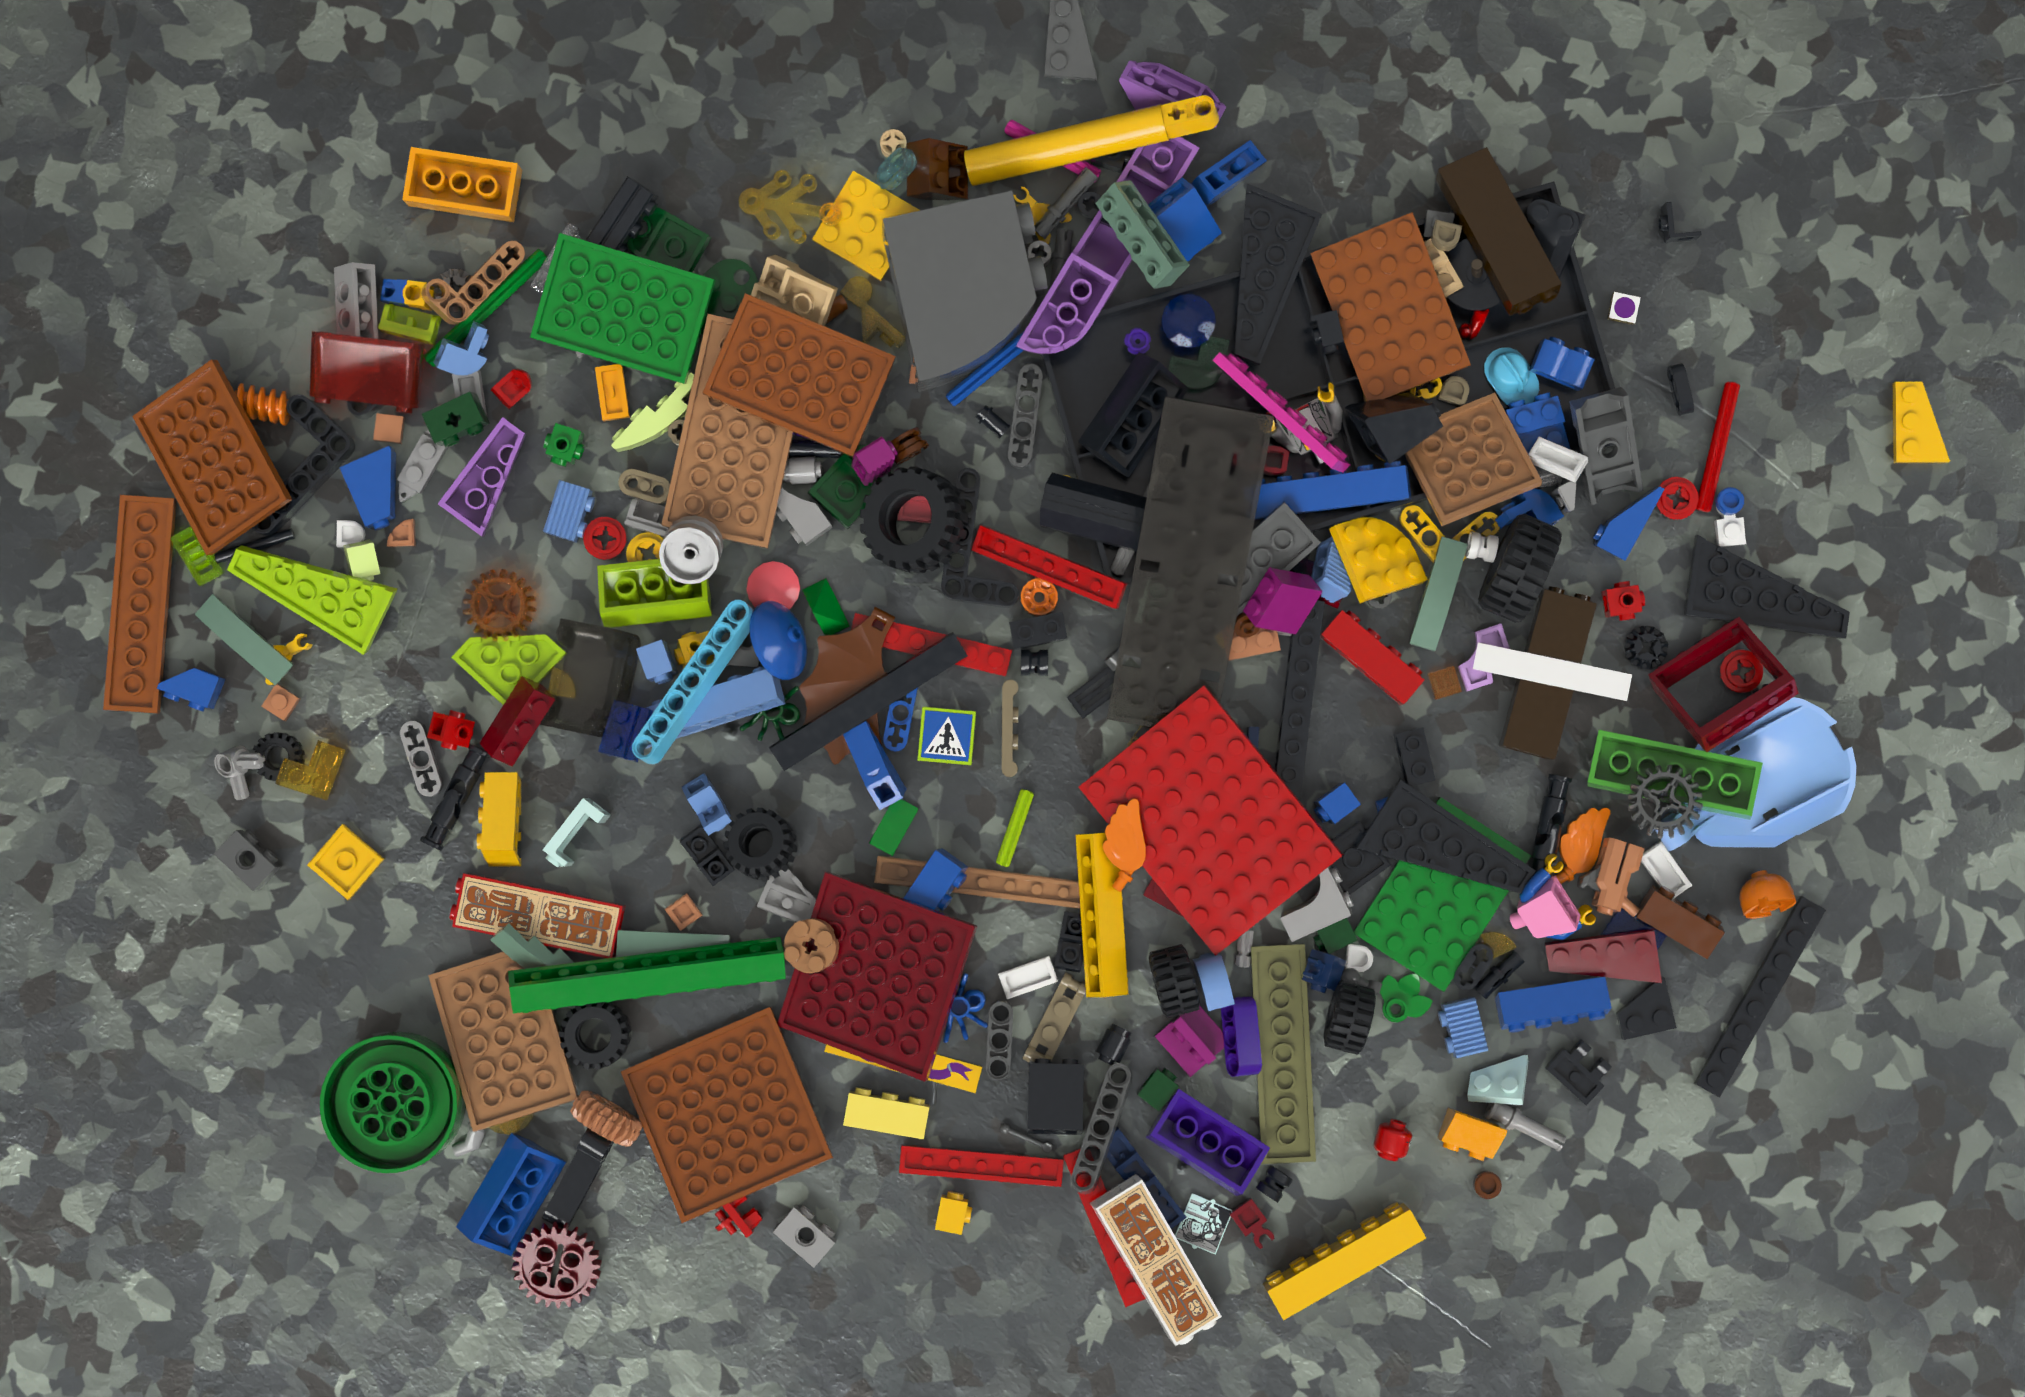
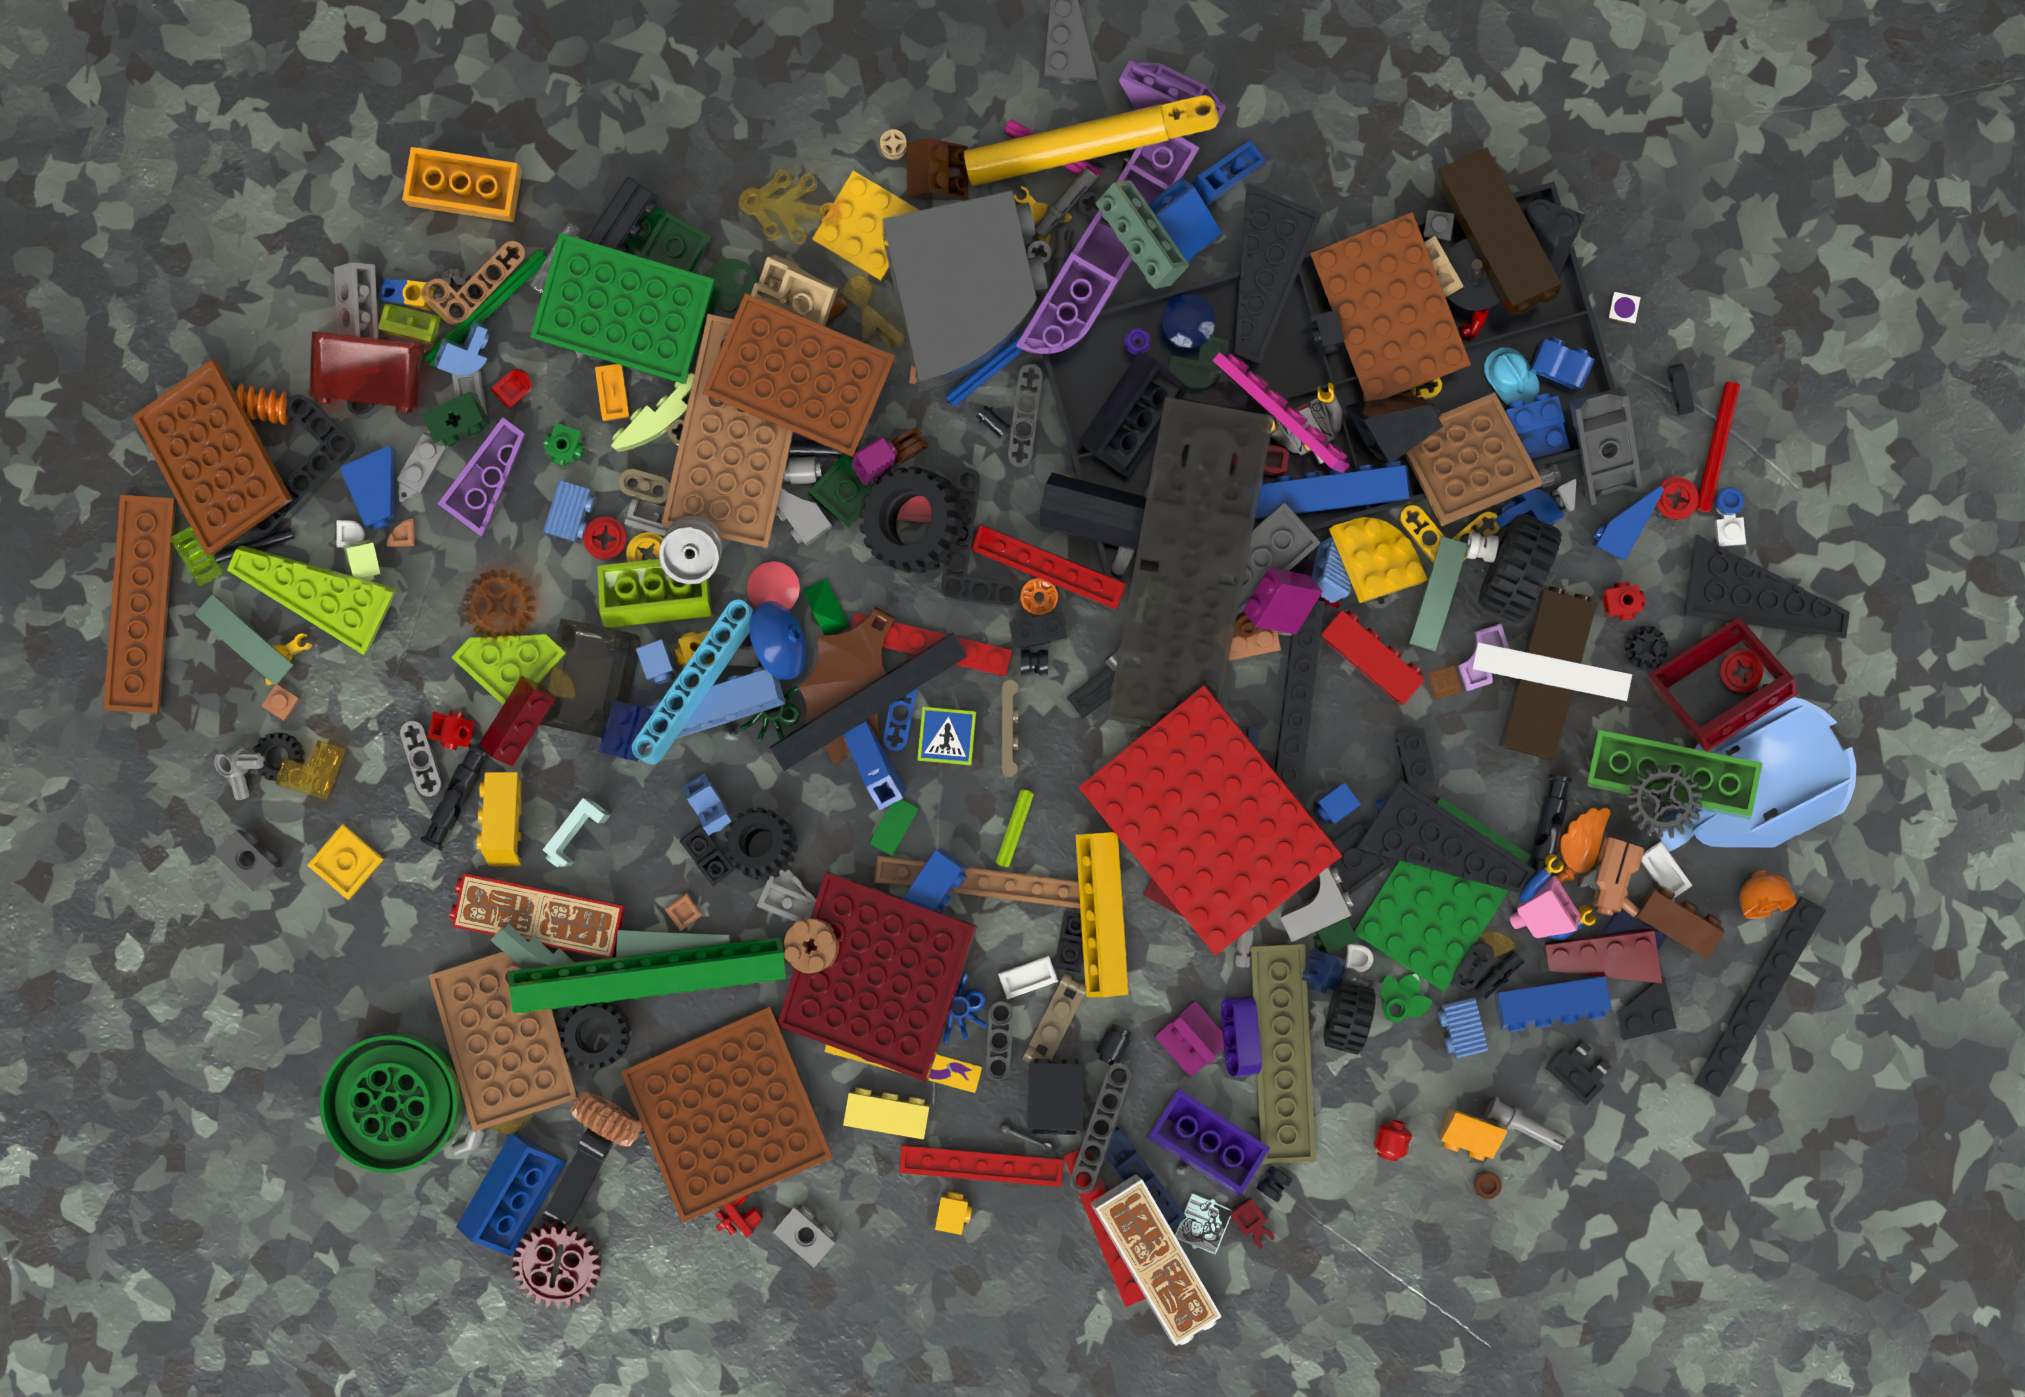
(195, 686): blue slope -> none
(389, 428): nougat tile -> none
(896, 168): clear light blue plate -> none
(1125, 842): orange animal -> none
(1158, 1088): dark green brick -> none
(1174, 981): black tyre -> none
(1213, 981): medium blue brick -> none
(1343, 1260): yellow brick -> none
(1445, 235): dark tan tile -> none
(1454, 391): dark tan tile -> none
(1500, 1082): light aqua wing -> none
(1557, 459): white tile -> none
(1666, 225): black bracket -> none
(1915, 427): yellow wing -> none

